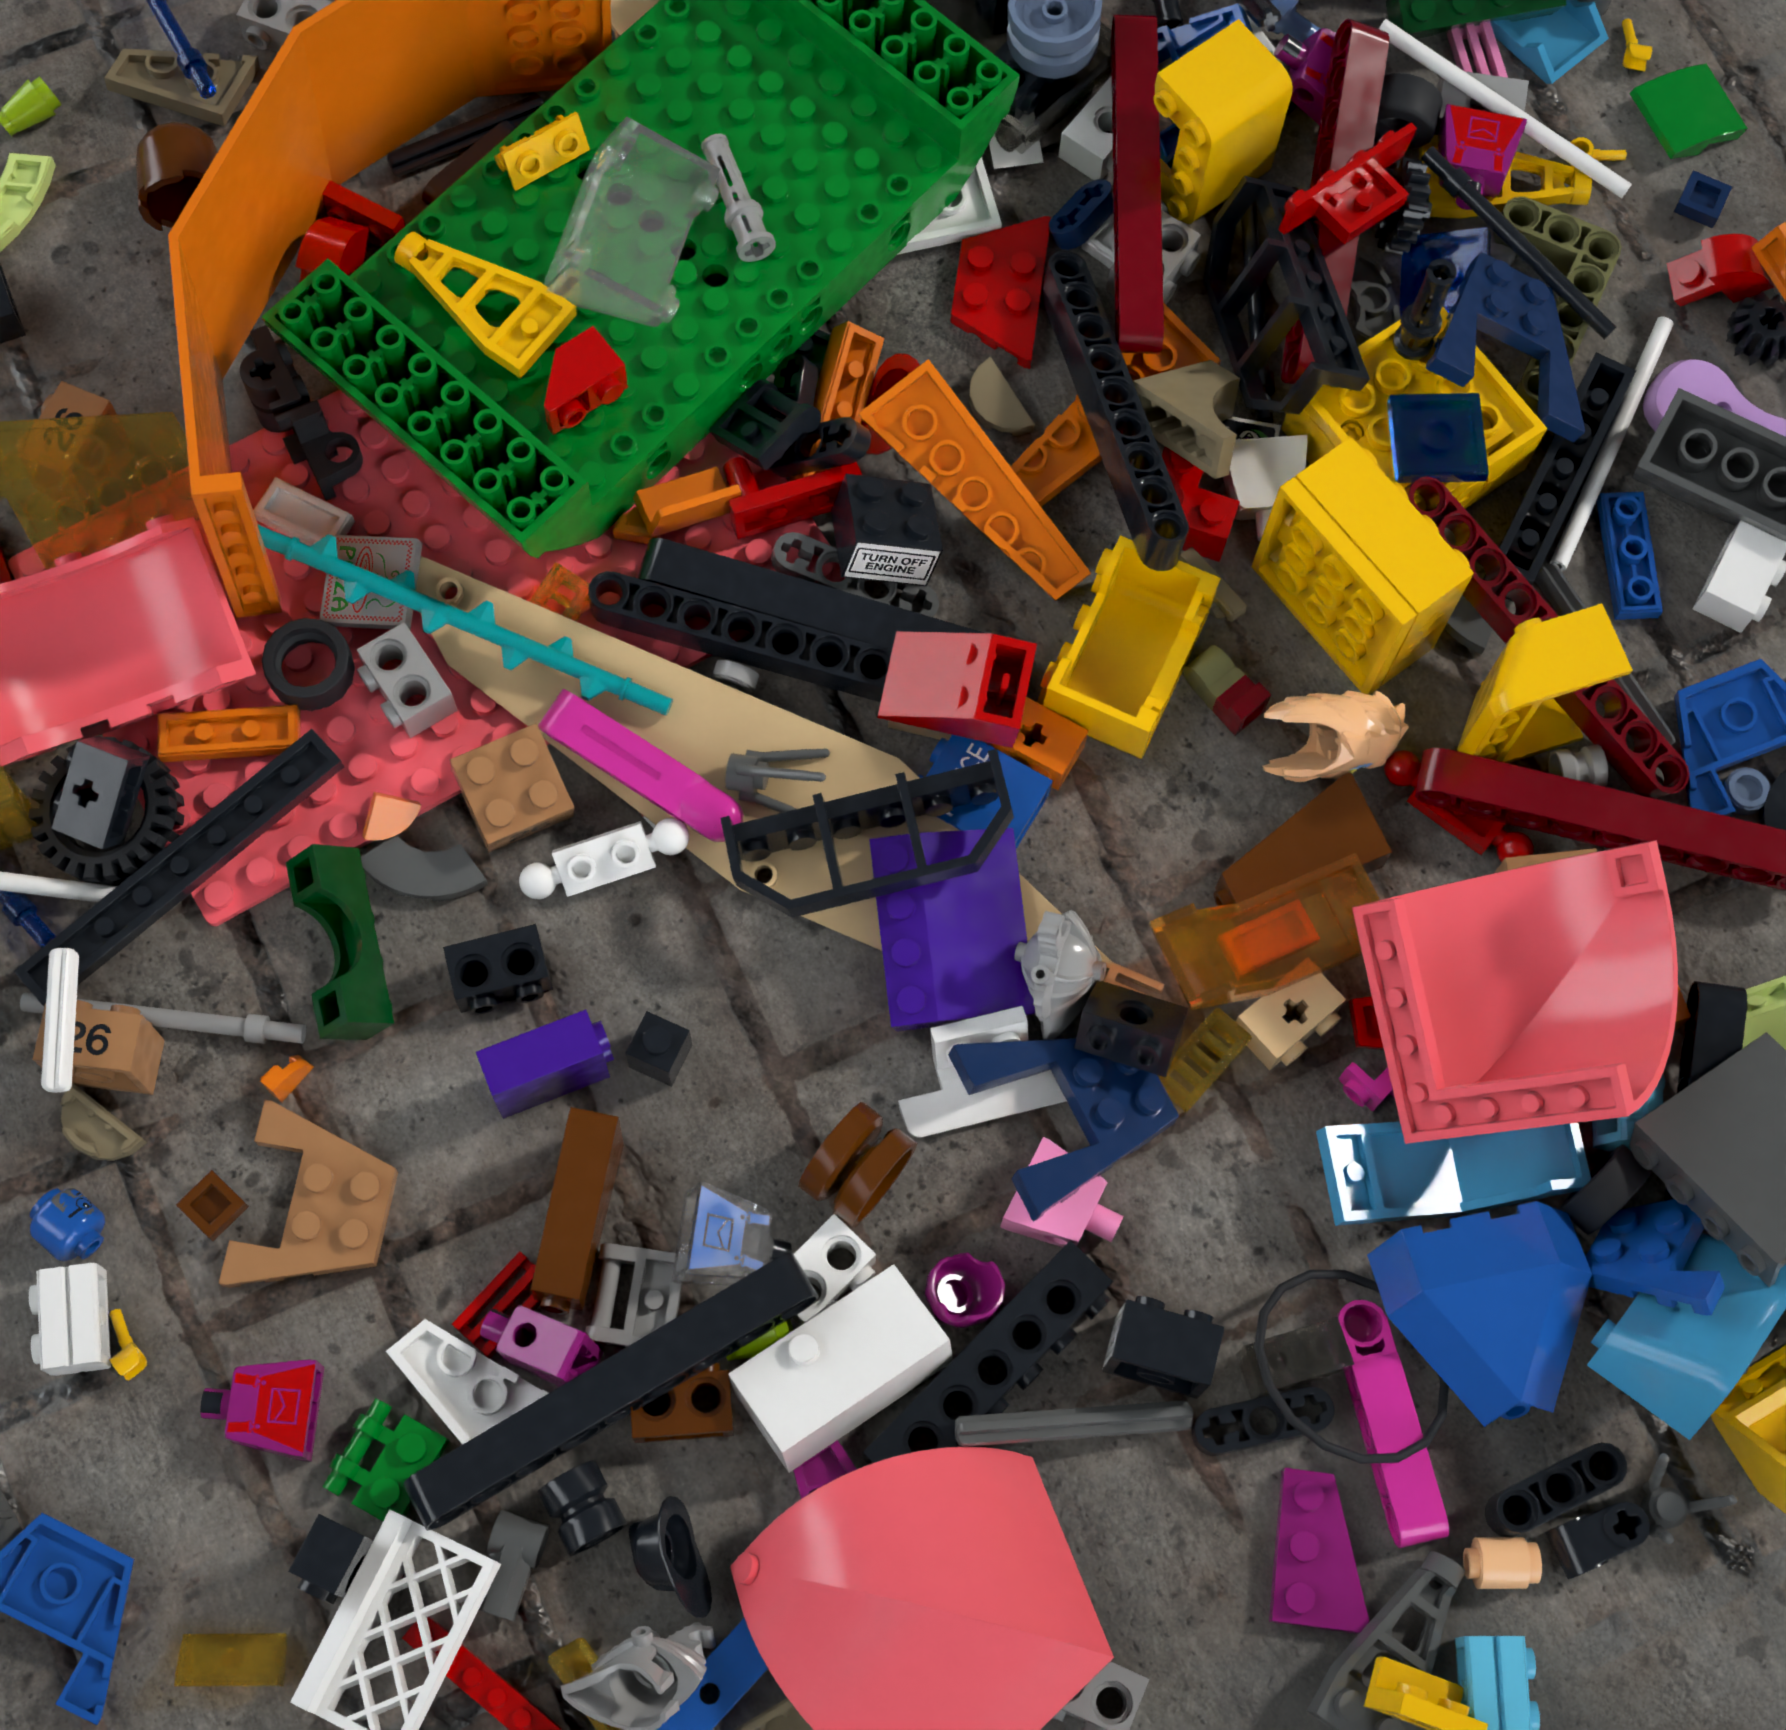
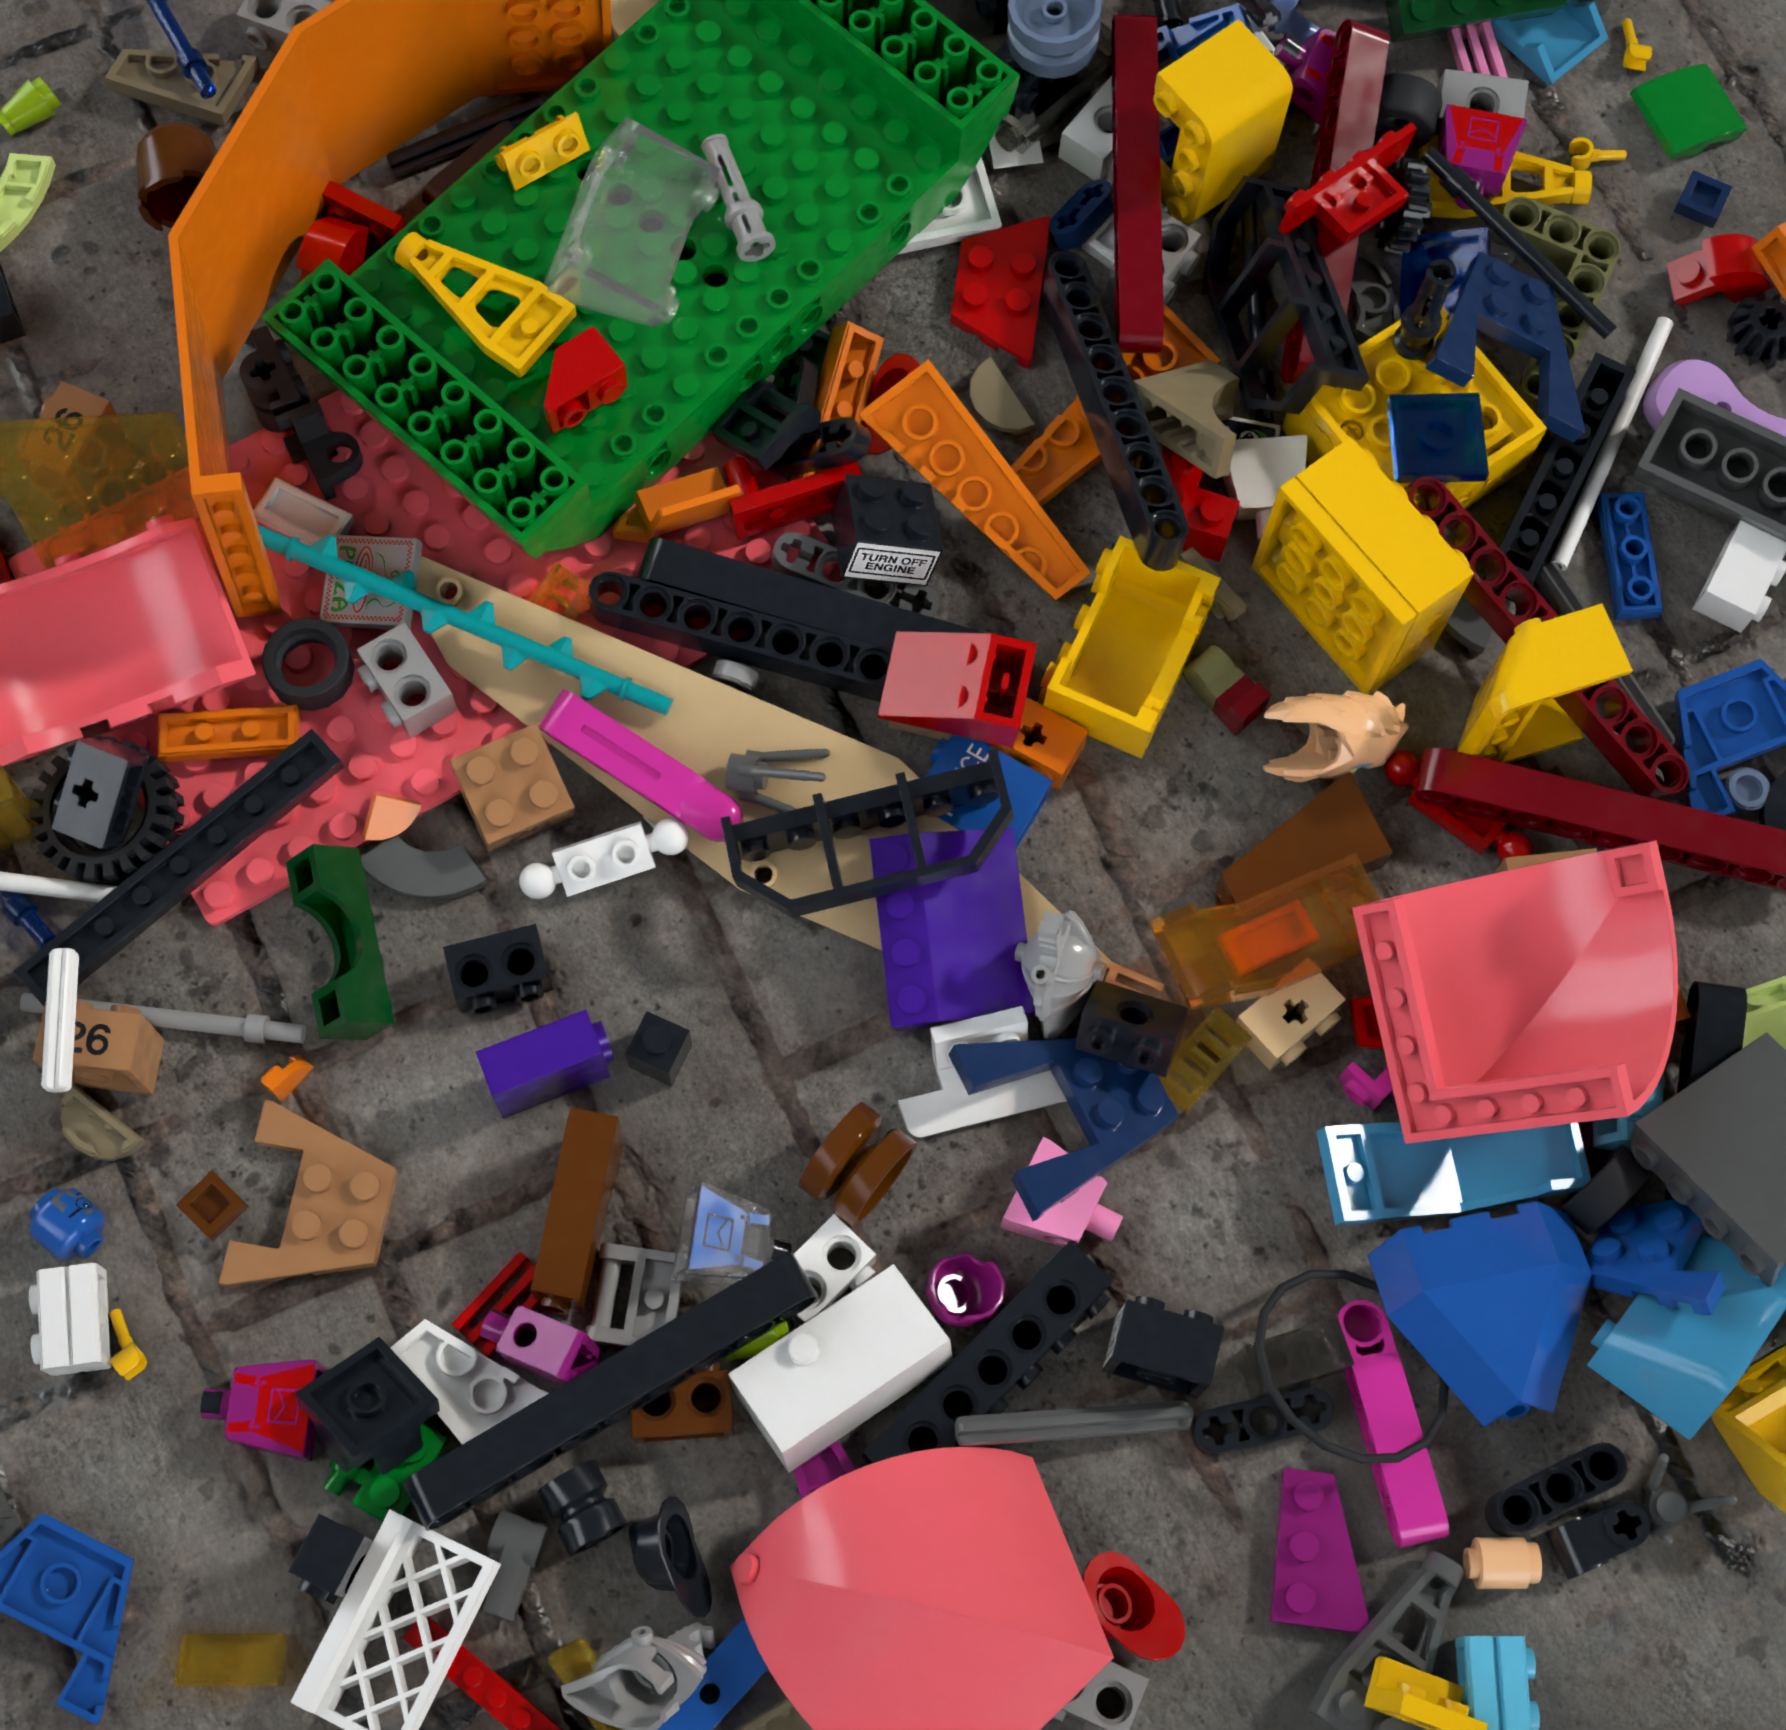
(369, 1409): none -> black panel
(1133, 1607): none -> red piece
(1500, 105): white piece -> none
(1586, 765): light grey wheel -> none

